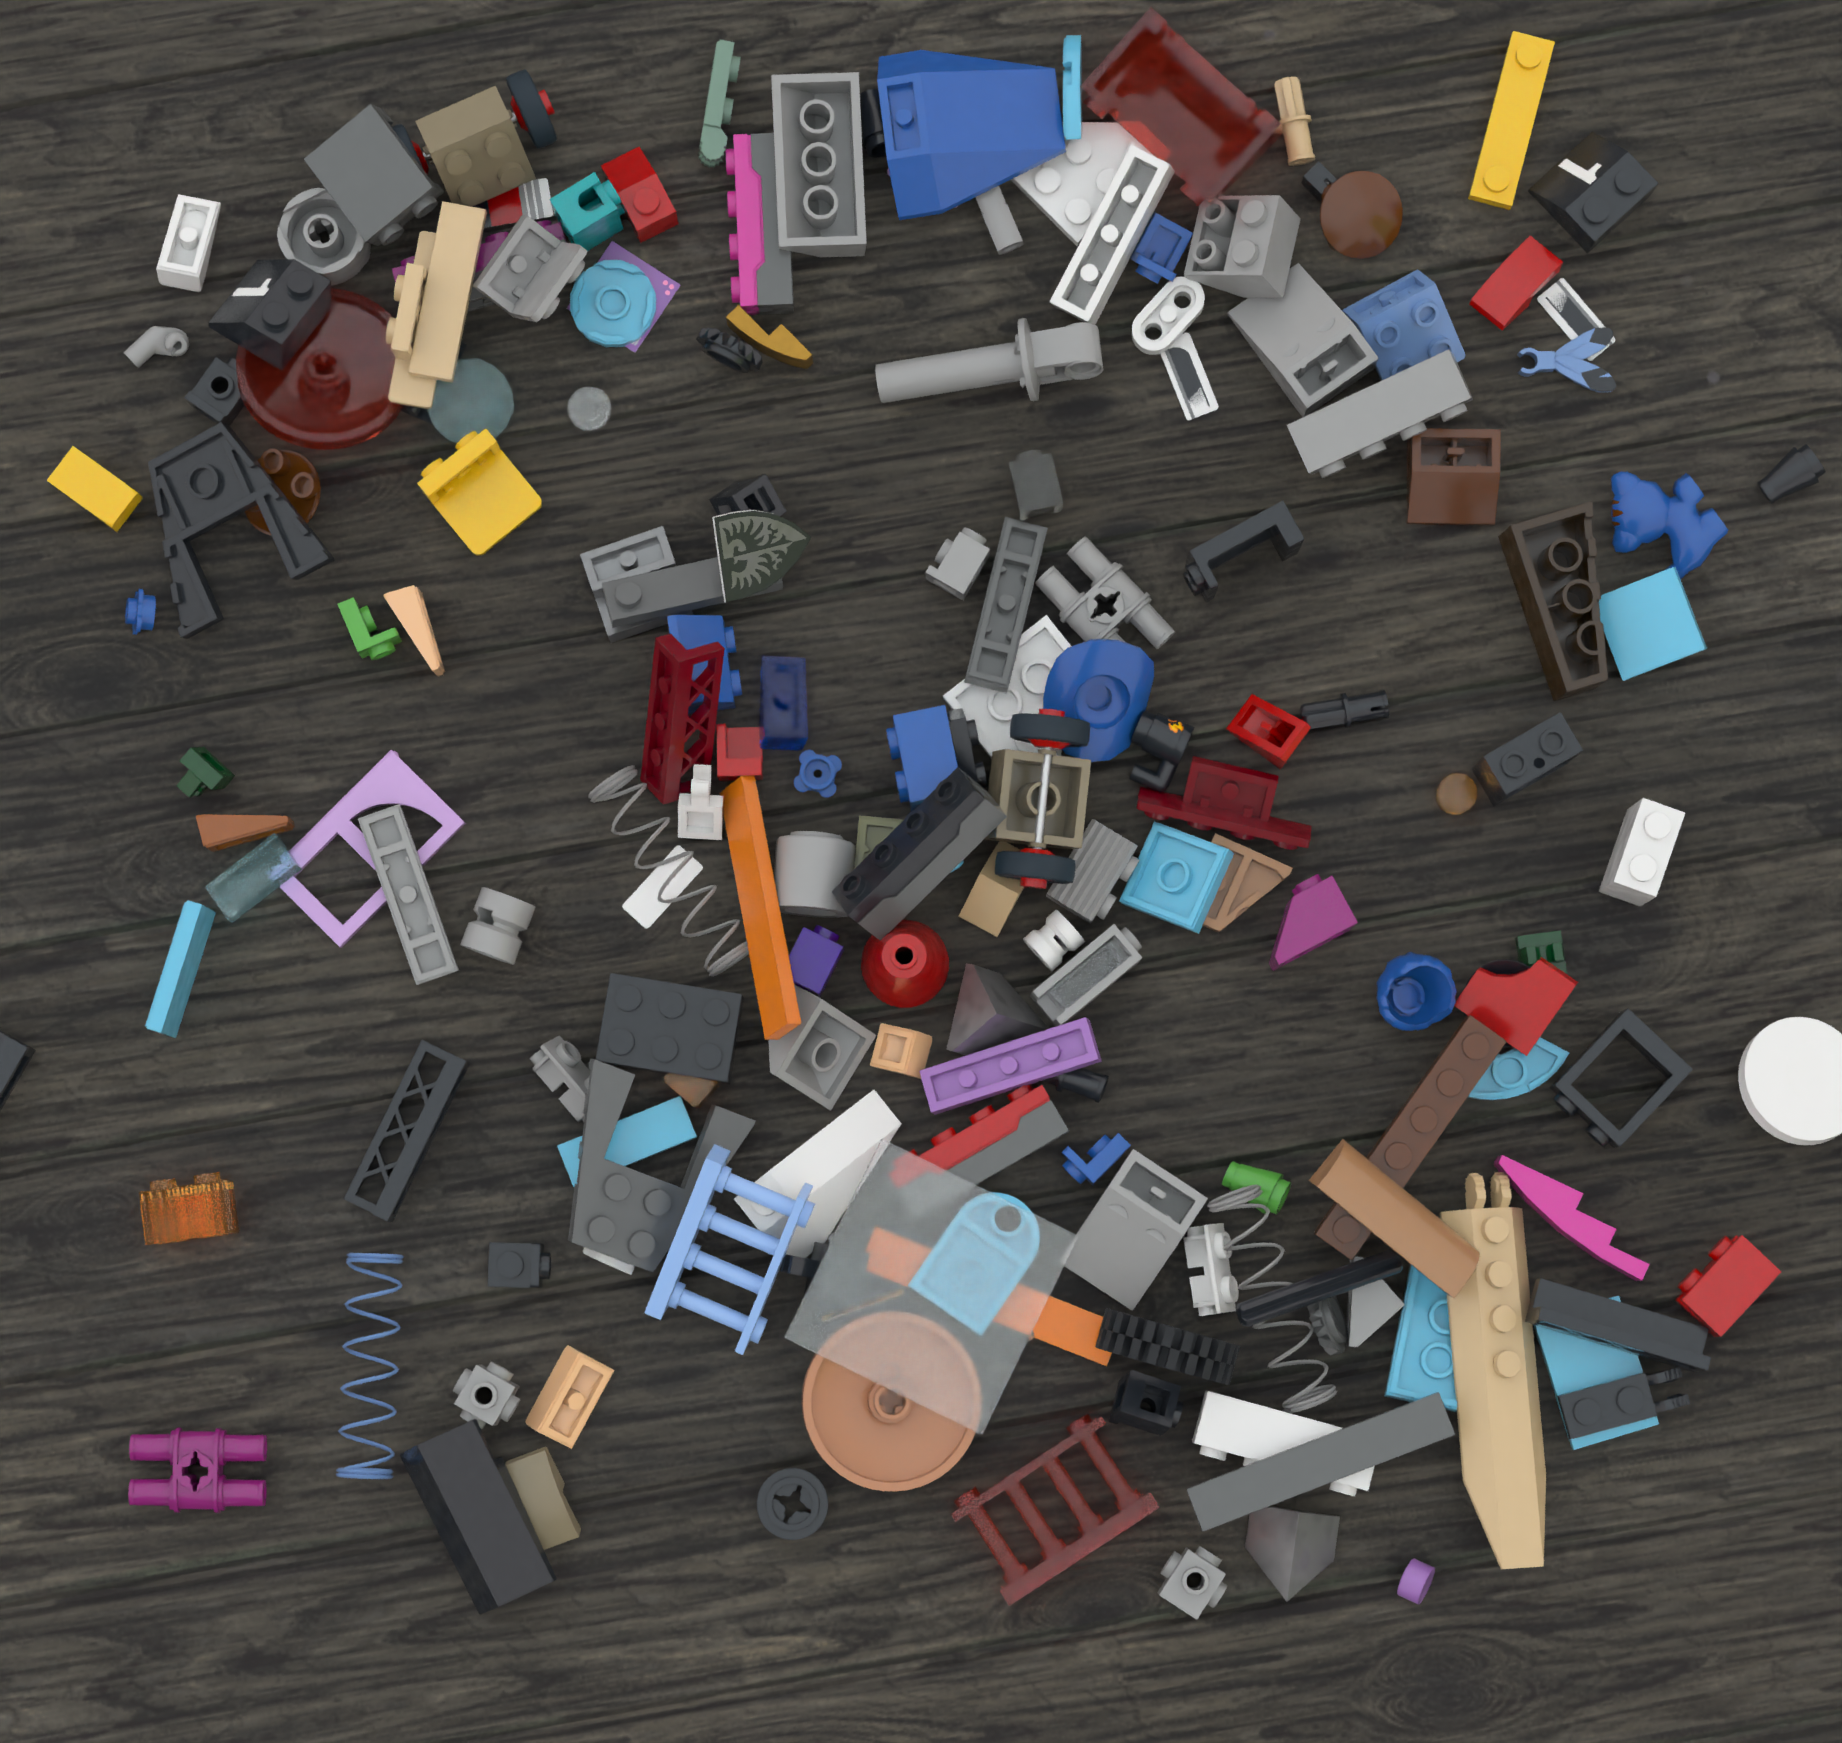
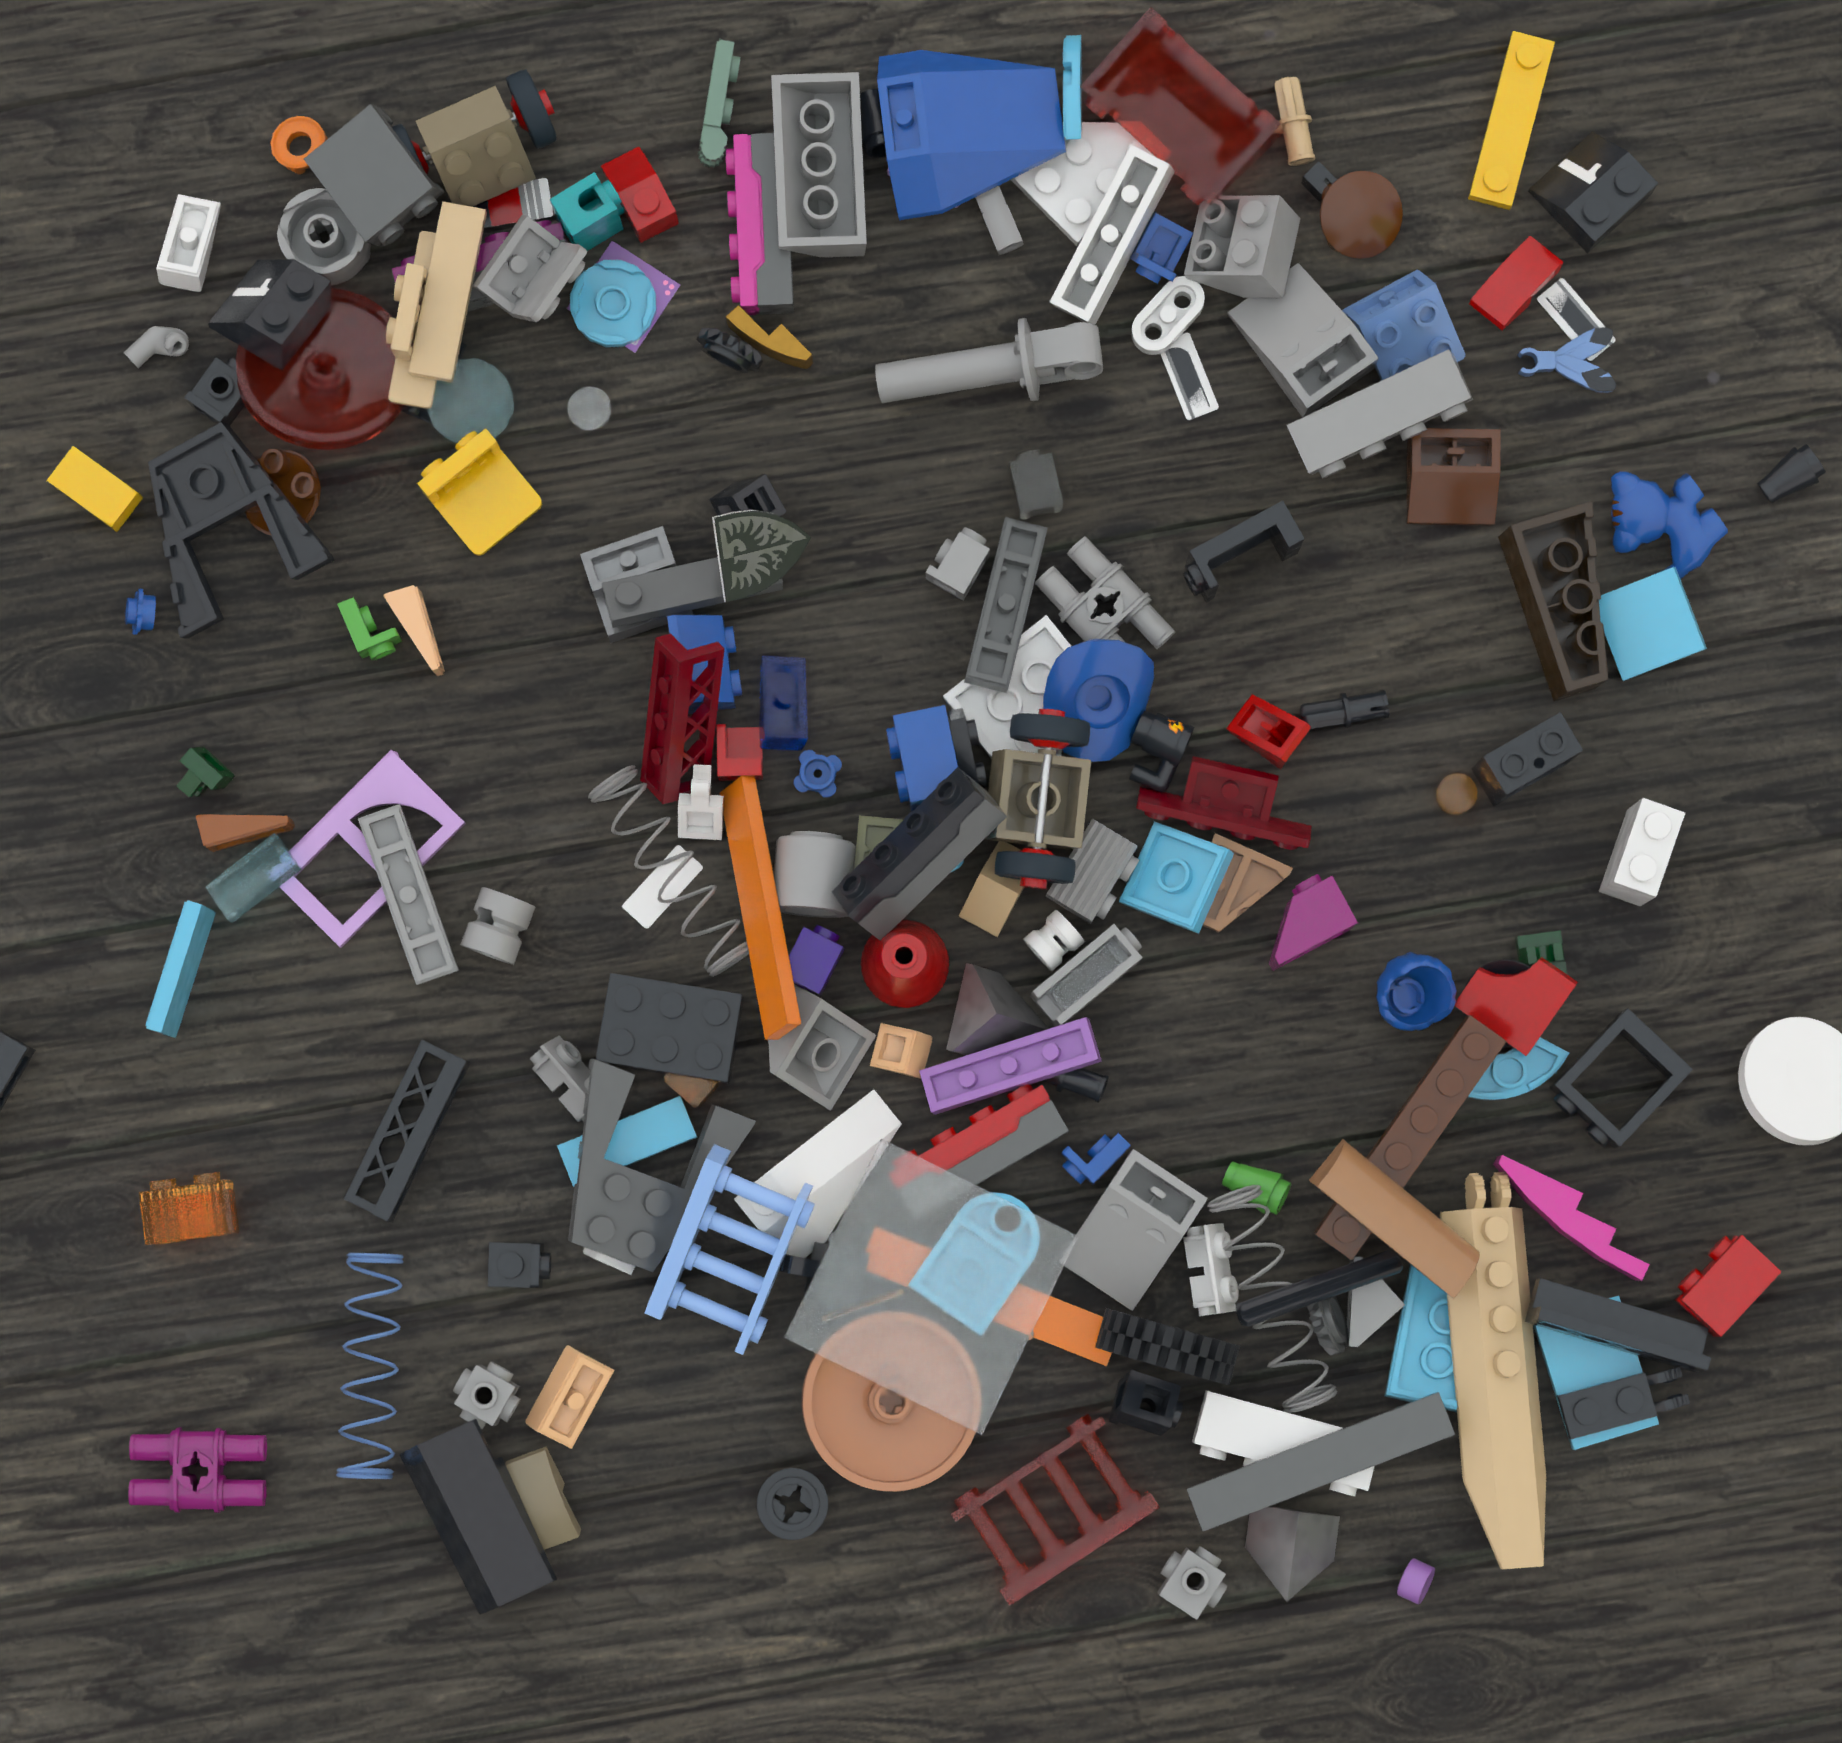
(287, 132): none -> orange piece

